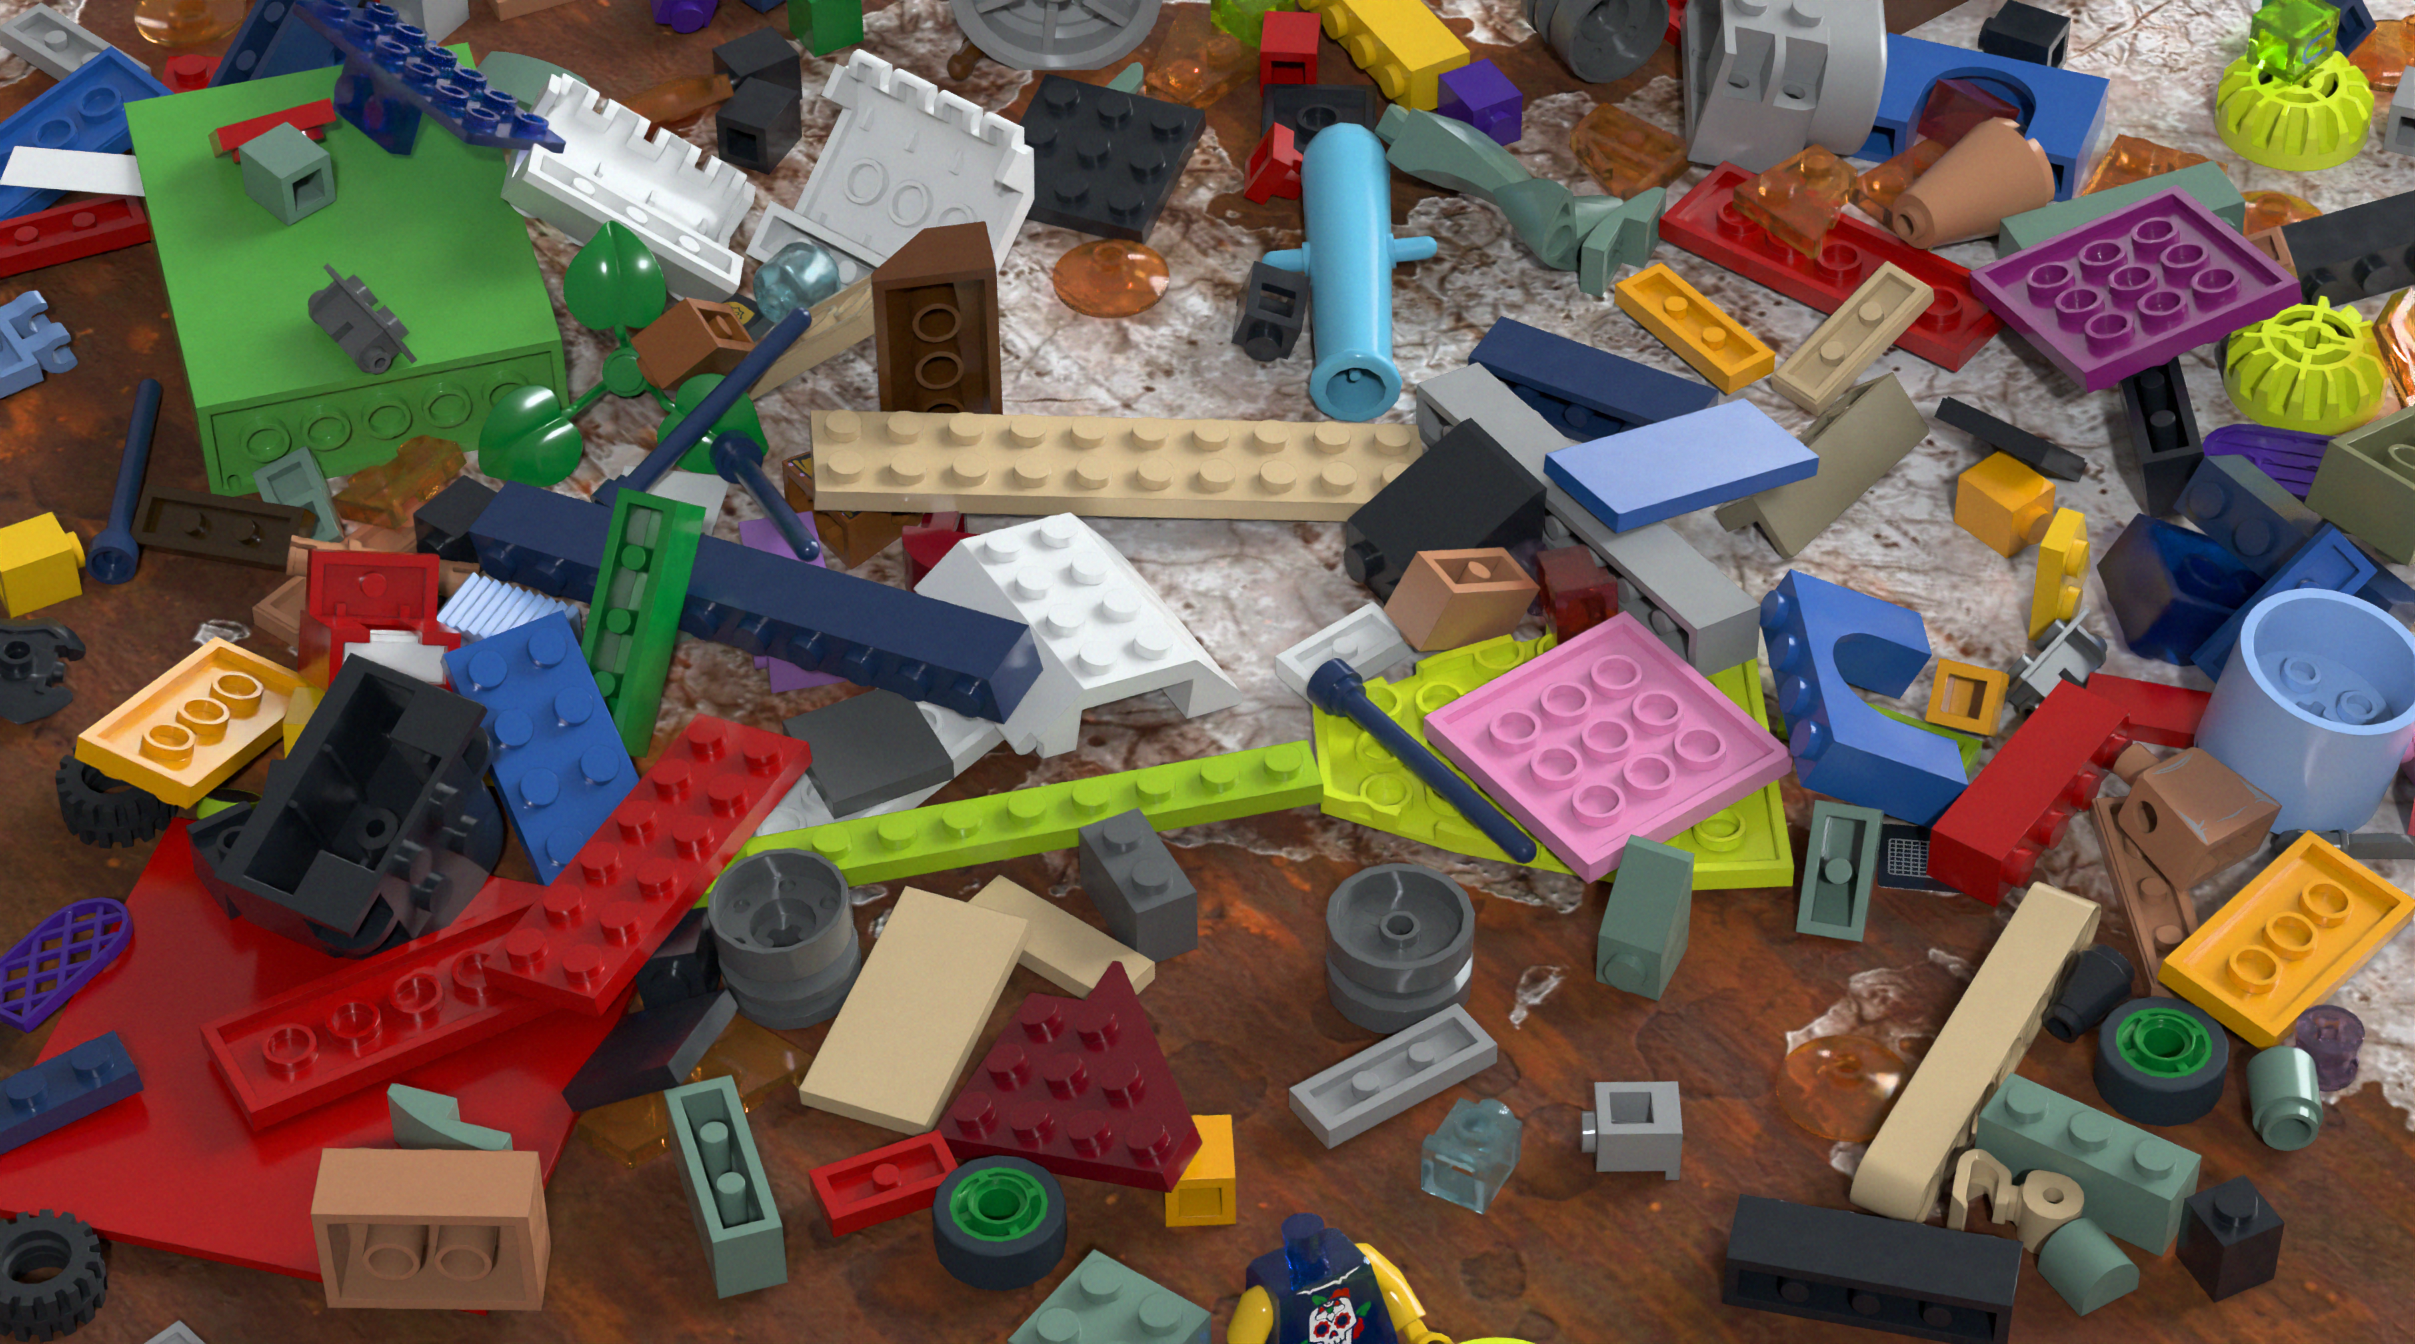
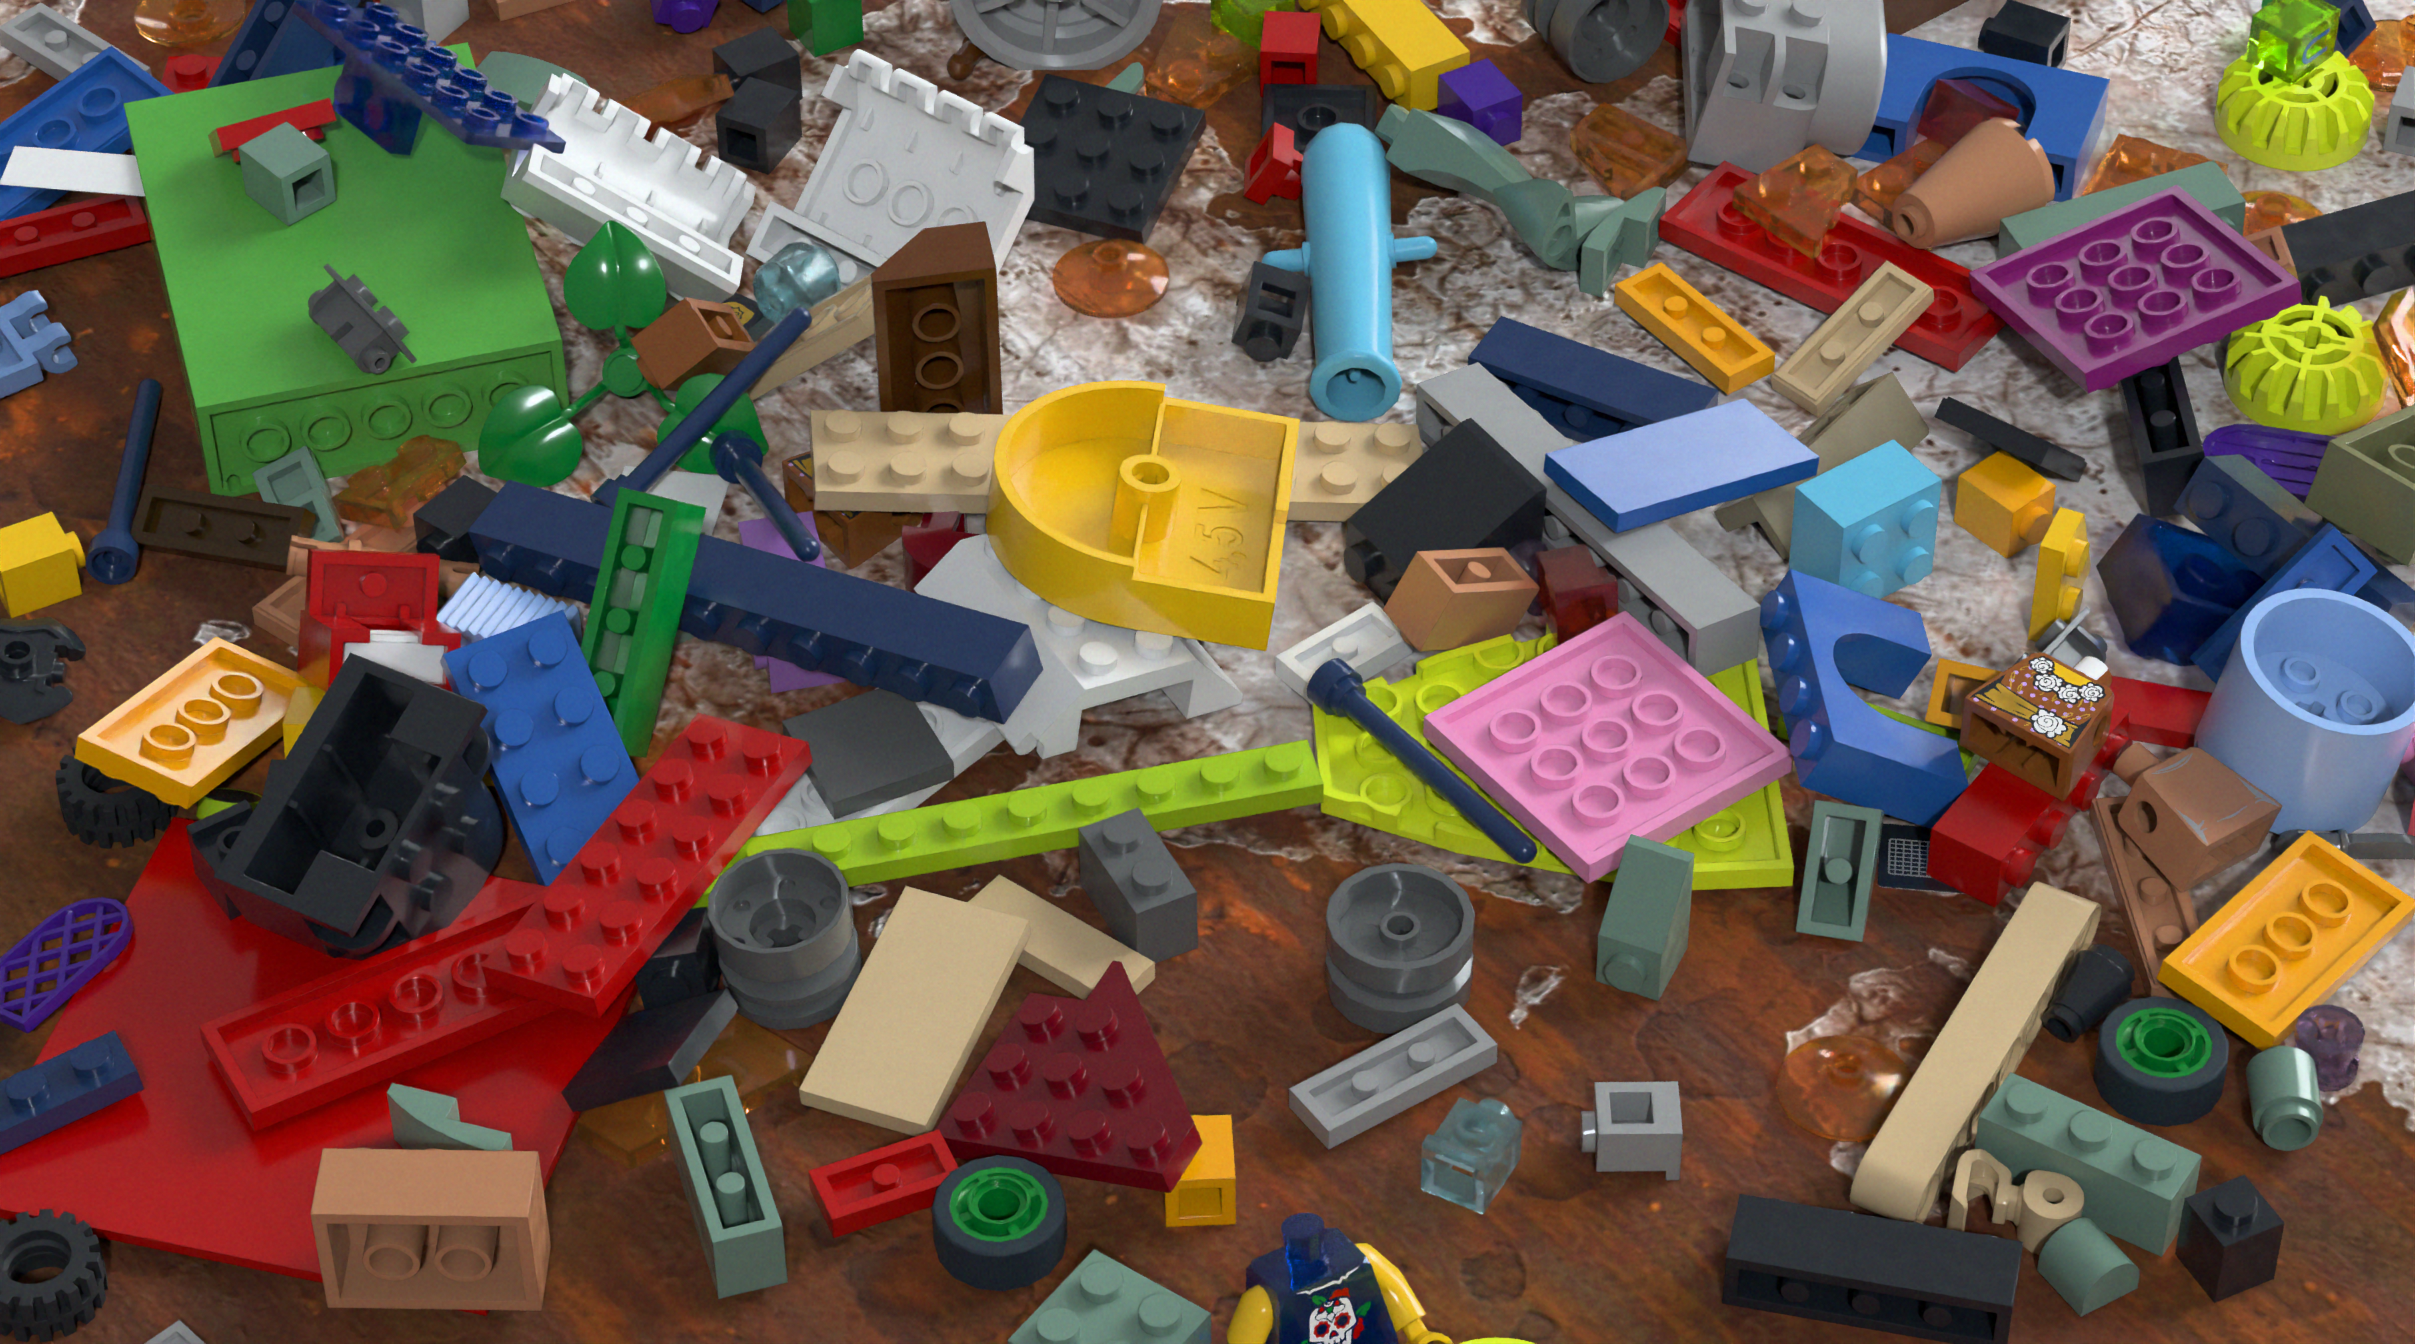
(1145, 509): none -> yellow piece
(1868, 522): none -> medium azure brick
(2041, 720): none -> dark orange torso

